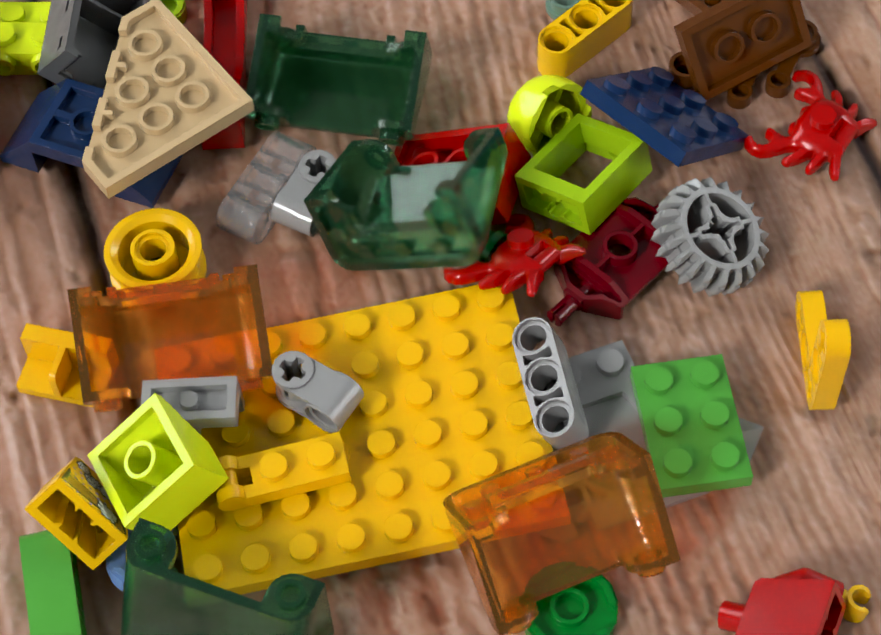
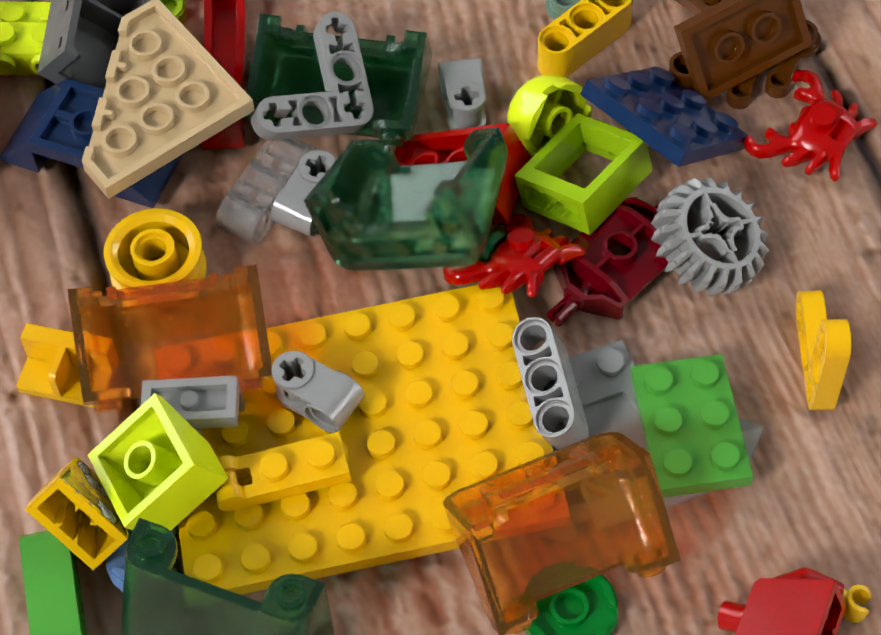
(330, 102): none -> light grey beam
(463, 92): none -> light grey piece

